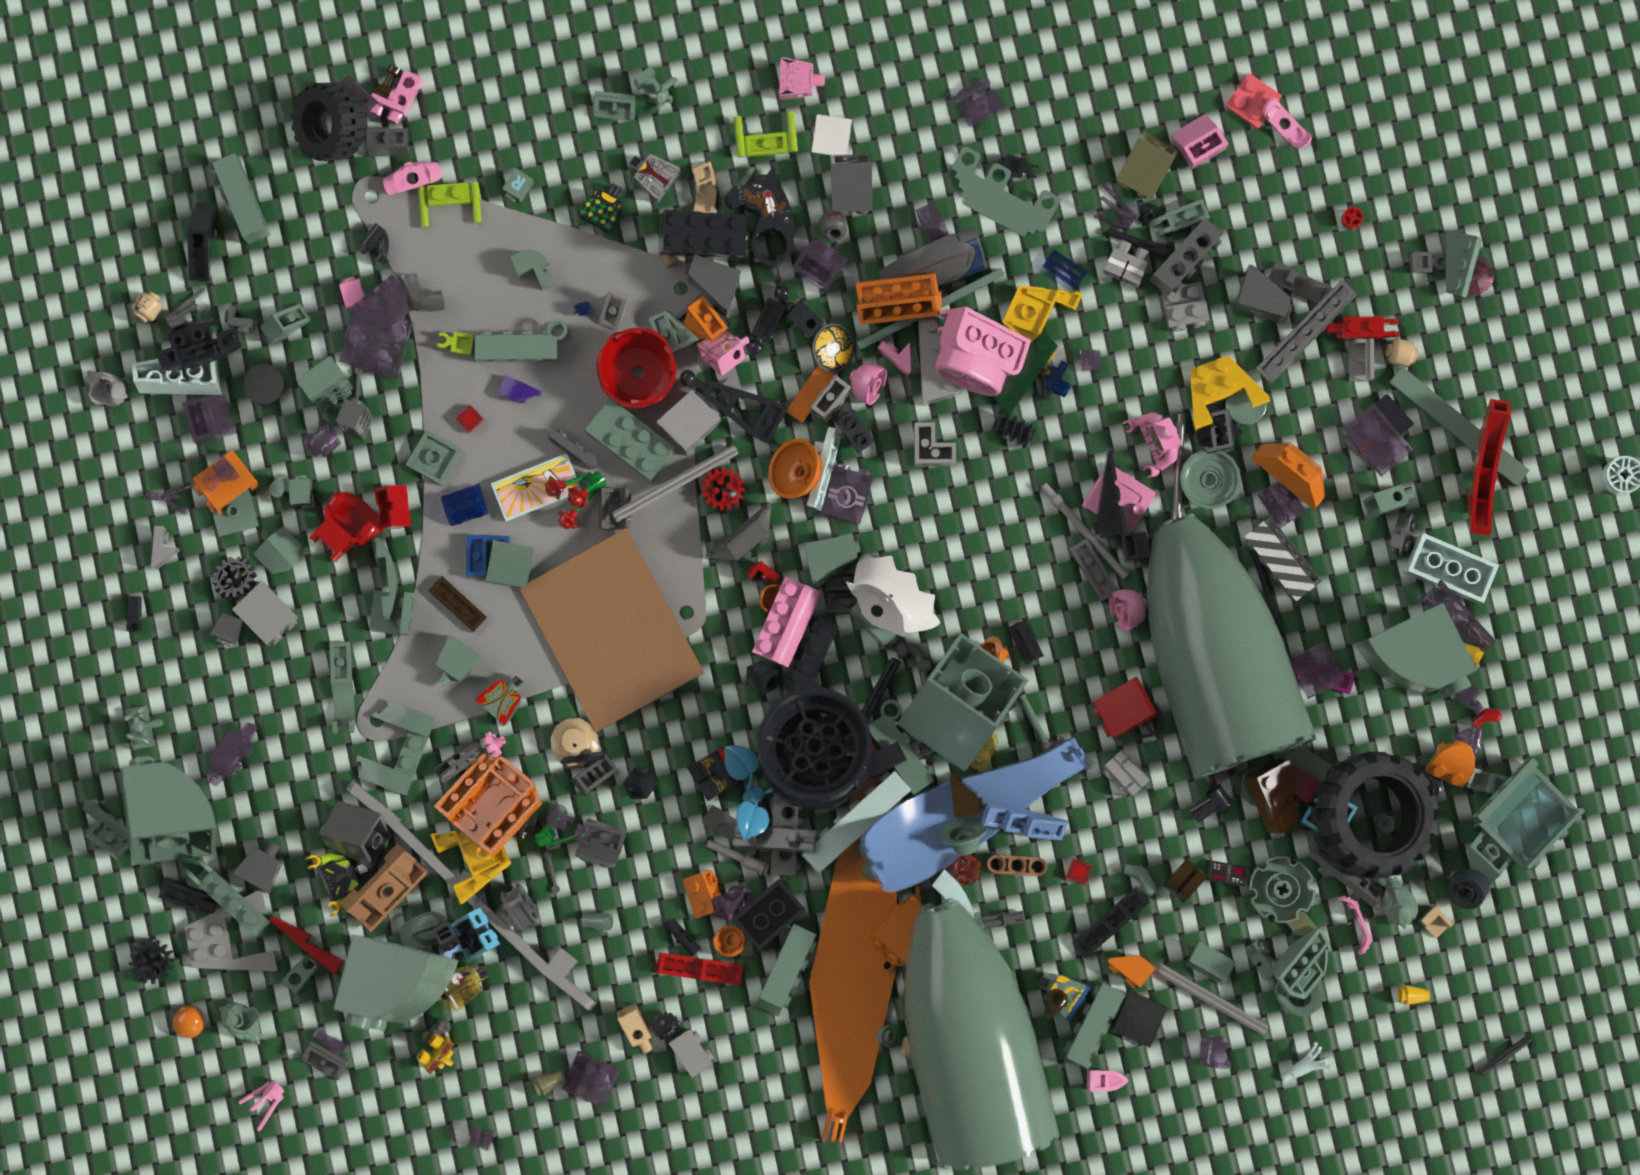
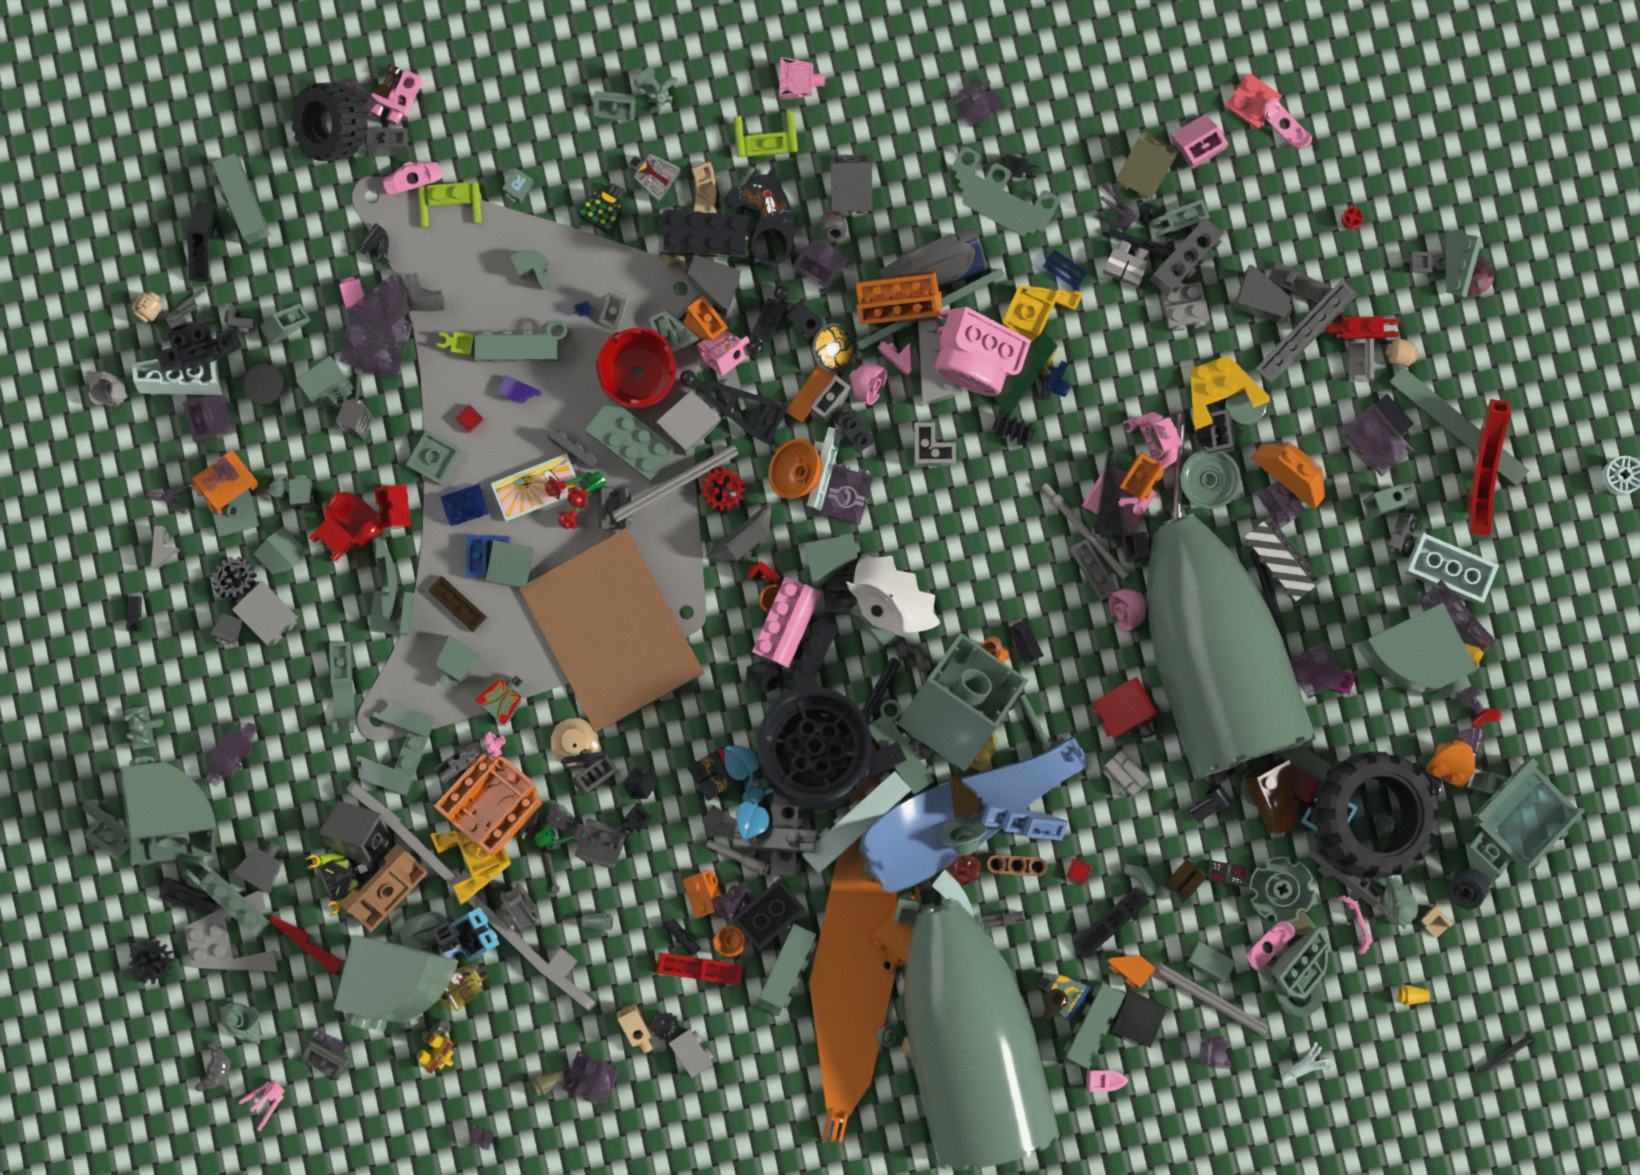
(188, 1021): orange hair -> none
(217, 1070): none -> dark grey piece
(300, 974): sand green leg -> none
(322, 441): clear purple helmet -> none
(635, 820): none -> black plate
(831, 135): white sticker -> none
(906, 910): none -> sand green panel
(932, 222): clear purple slope -> none
(1090, 360): clear purple slope -> none
(1142, 476): none -> orange bracket
(1278, 937): none -> bright pink piece

